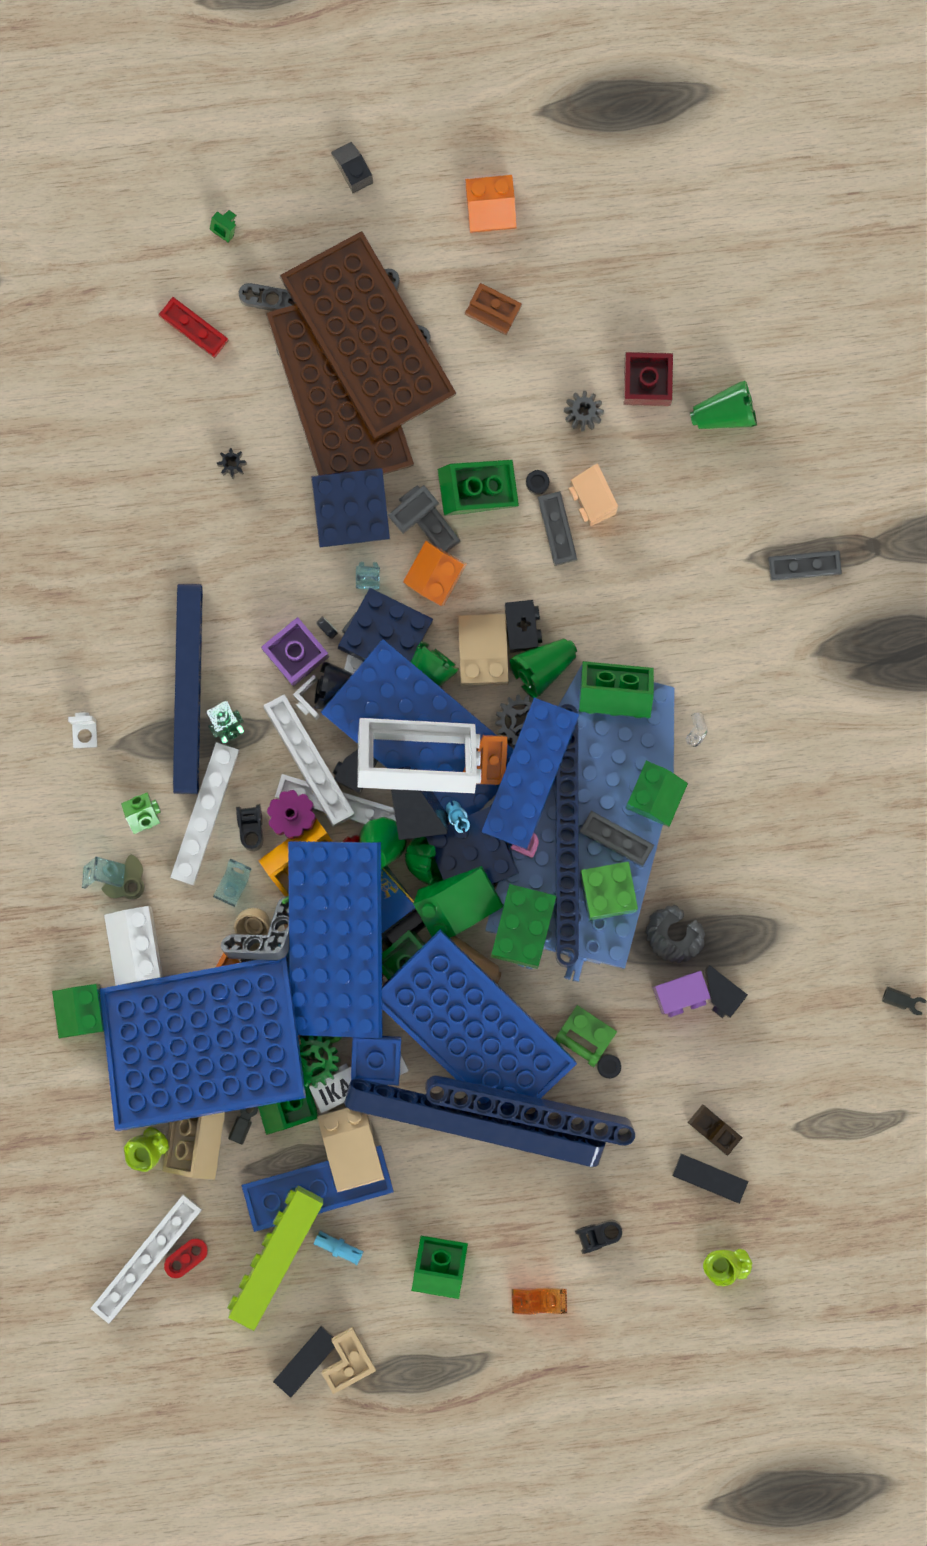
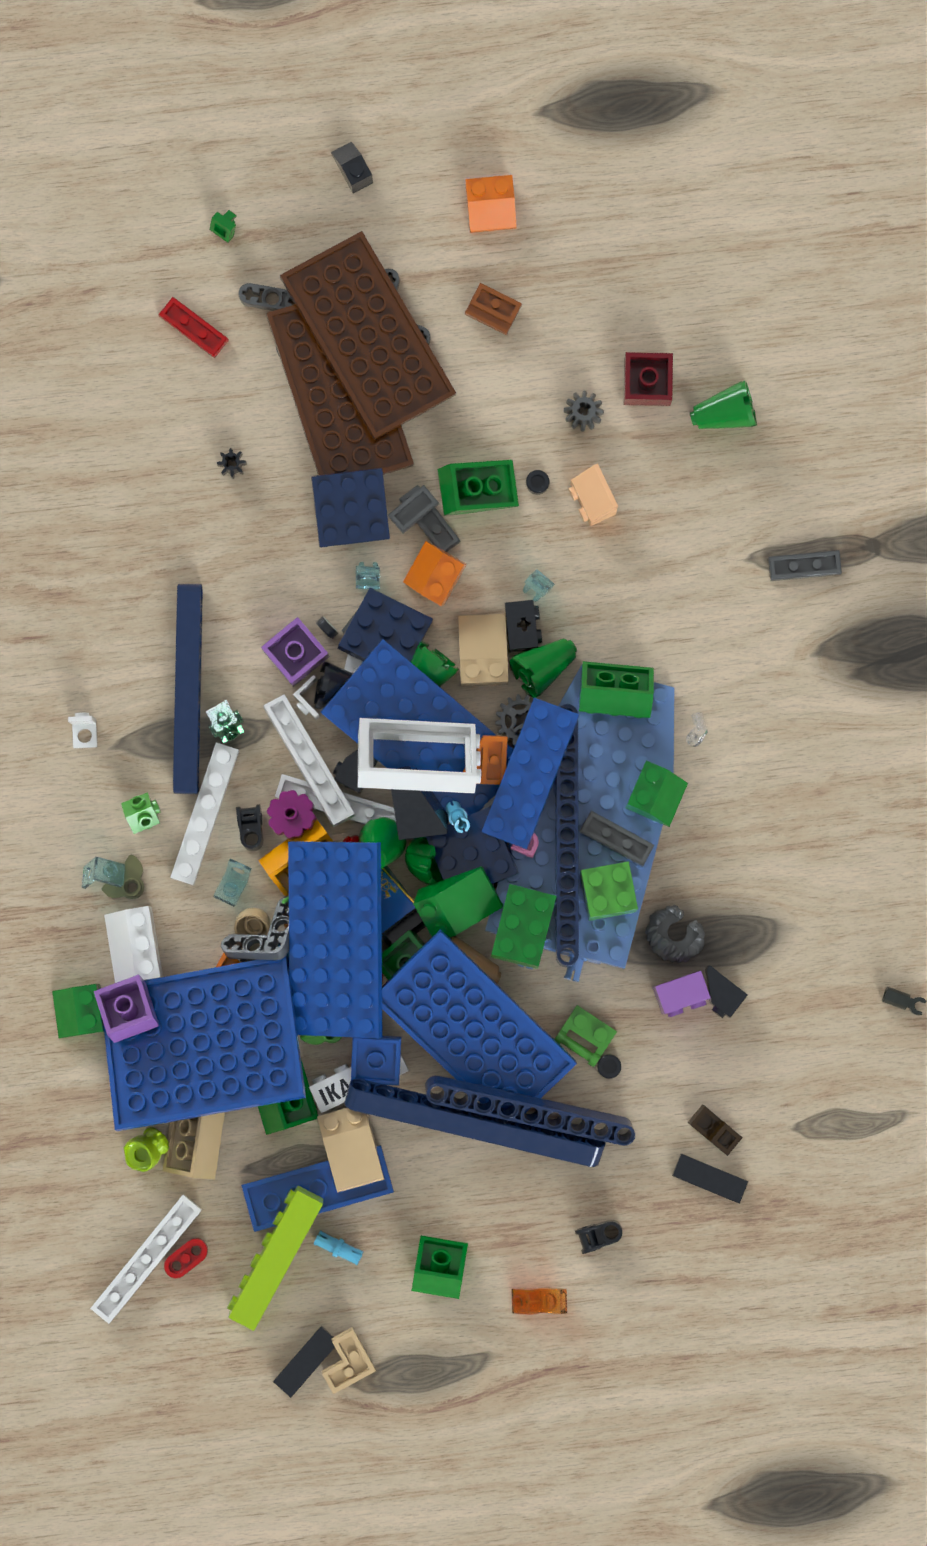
(126, 1008): none -> medium lavender brick
(241, 1126): pearl dark grey bar -> none
(316, 1052): green gear -> none
(539, 584): none -> clear light blue tile
(557, 528): dark grey tile -> none
(726, 1266): lime hair -> none

